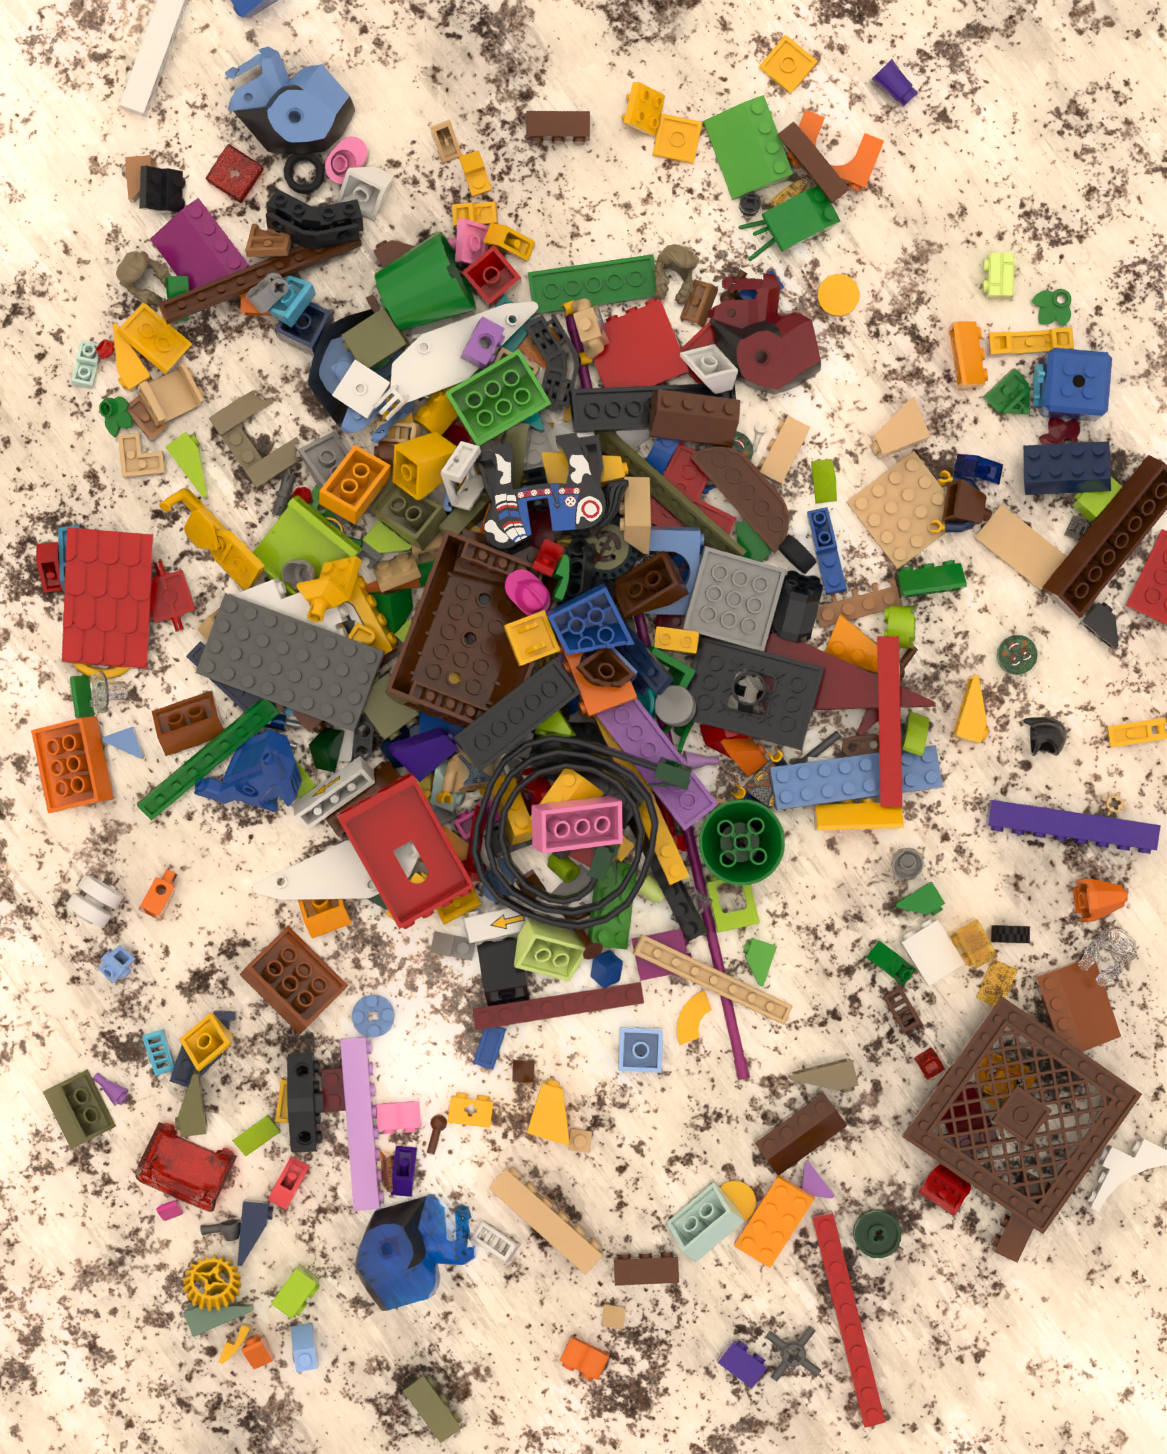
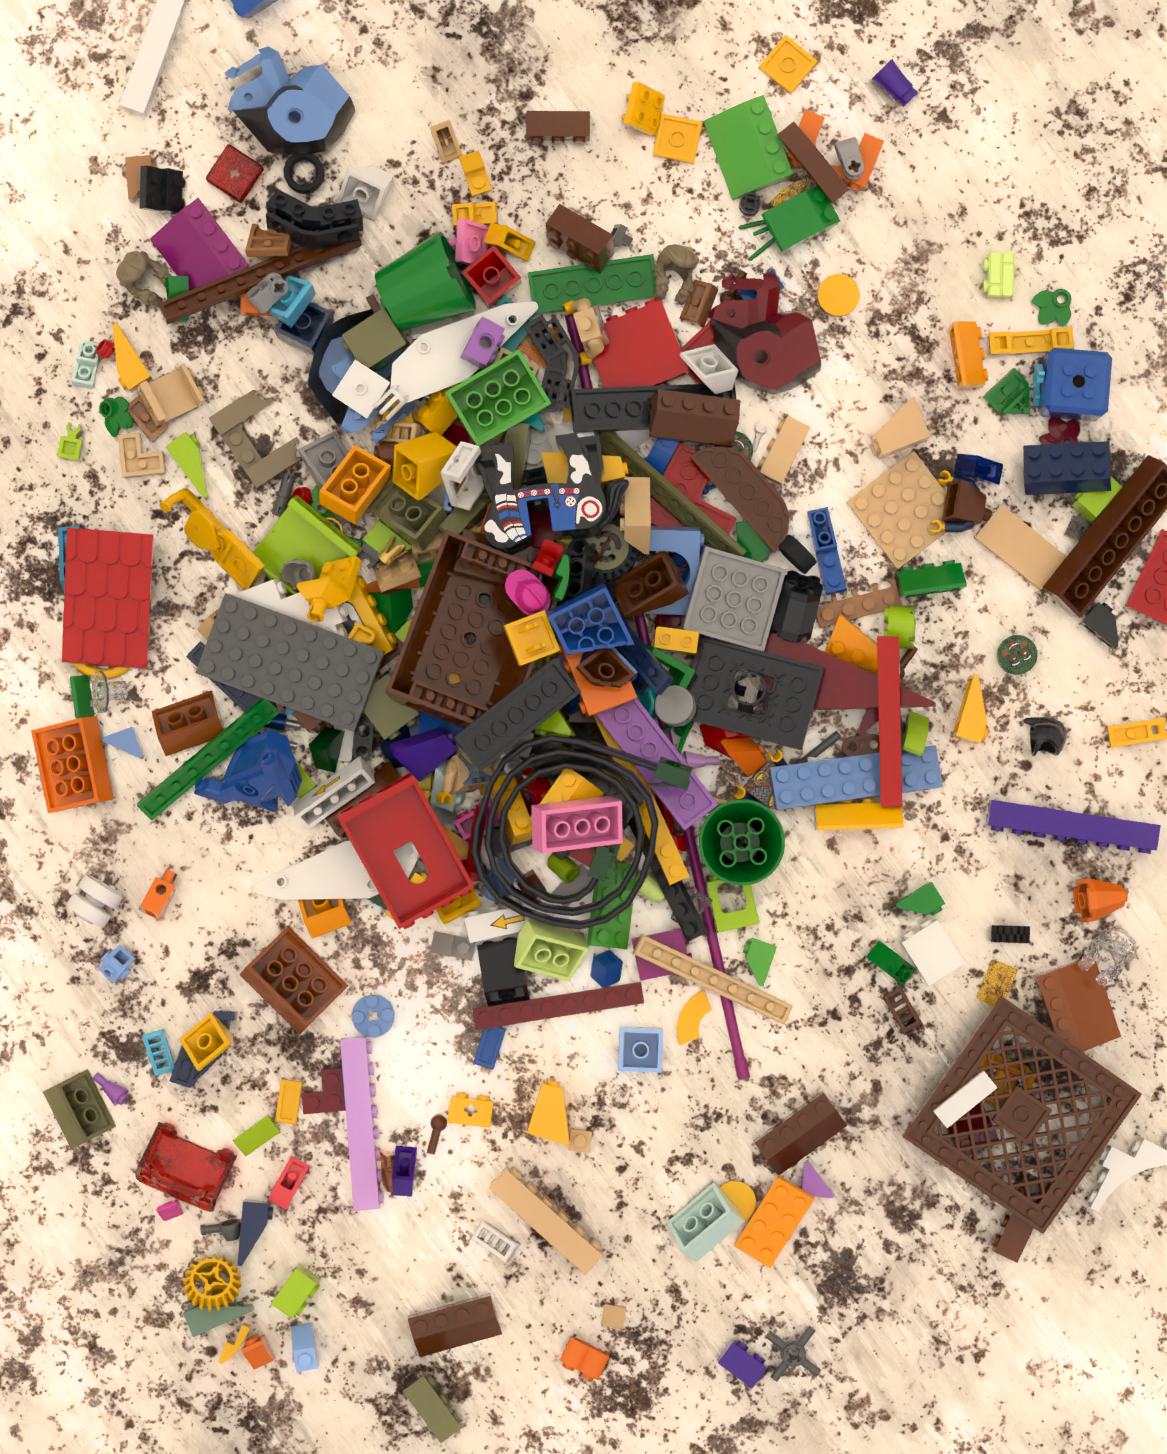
(48, 566): red slope -> none
(70, 446): none -> lime plate
(154, 338): yellow plate -> none
(170, 596): red plate -> none
(192, 1113): olive slope -> none
(303, 1102): black brick -> none
(348, 153): bright pink piece -> none
(388, 557): none -> pearl gold piece
(390, 251): reddish brown slope -> none
(398, 1116): bright pink brick -> none
(404, 1249): clear blue piece -> none
(454, 1325): none -> reddish brown slope
(523, 1071): reddish brown slope -> none
(579, 238): none -> reddish brown brick
(591, 949): reddish brown piece -> none
(619, 235): none -> dark grey tile
(646, 1268): reddish brown brick -> none
(824, 481): lime slope -> none
(833, 1075): dark tan slope -> none
(848, 1319): red brick -> none
(849, 154): none -> light grey piece
(881, 1245): dark green wheel -> none
(907, 863): light grey hair -> none
(929, 1063): clear red slope -> none
(945, 1189): red slope -> none
(965, 1099): none -> white tile
(974, 943): clear yellow brick -> none
(1119, 806): tan gear -> none

